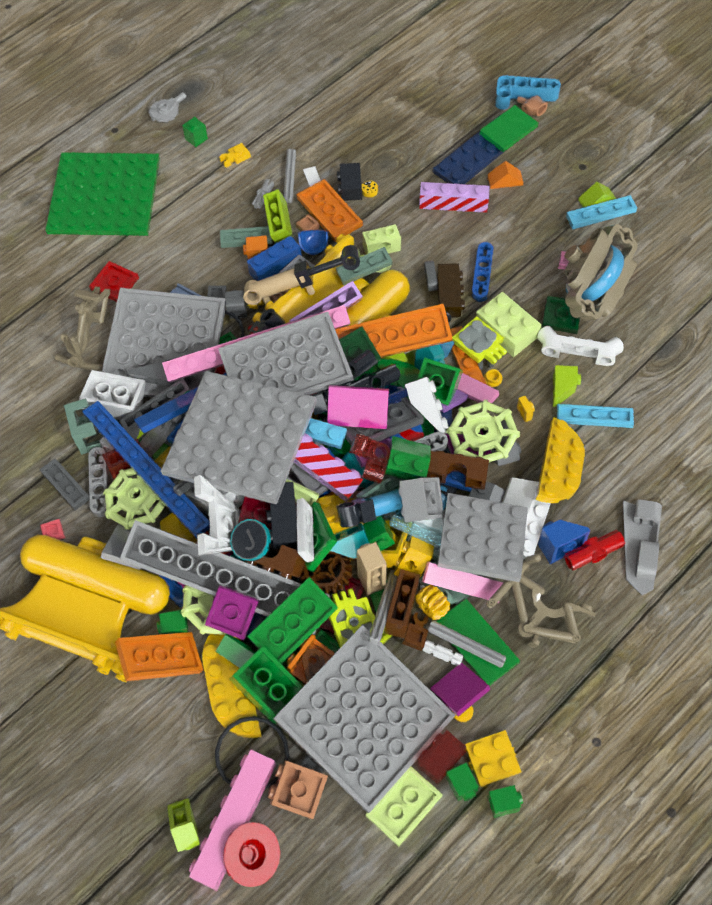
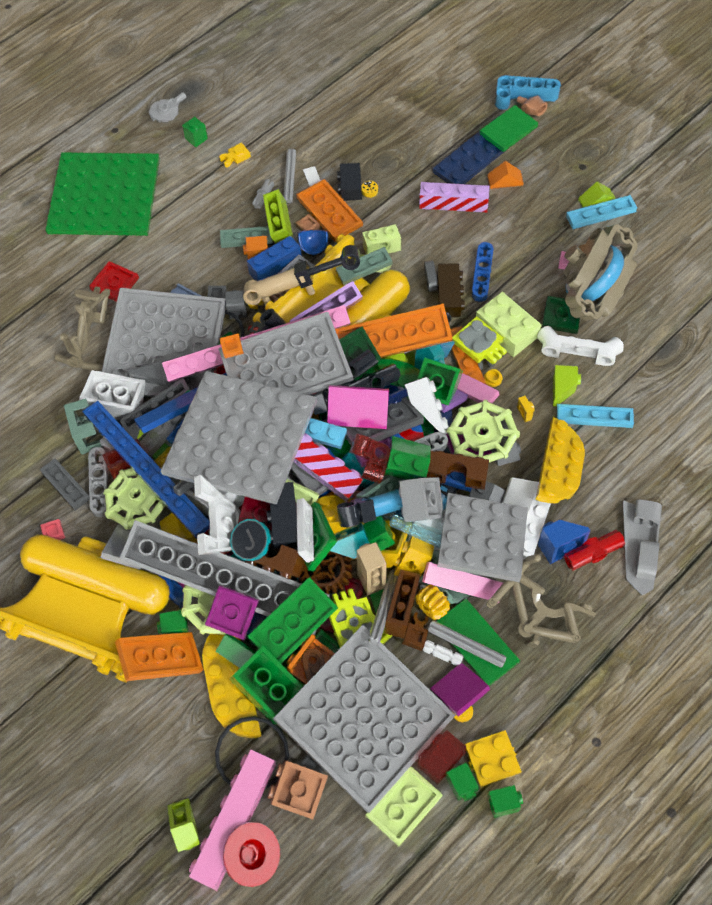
(231, 346): none -> orange plate

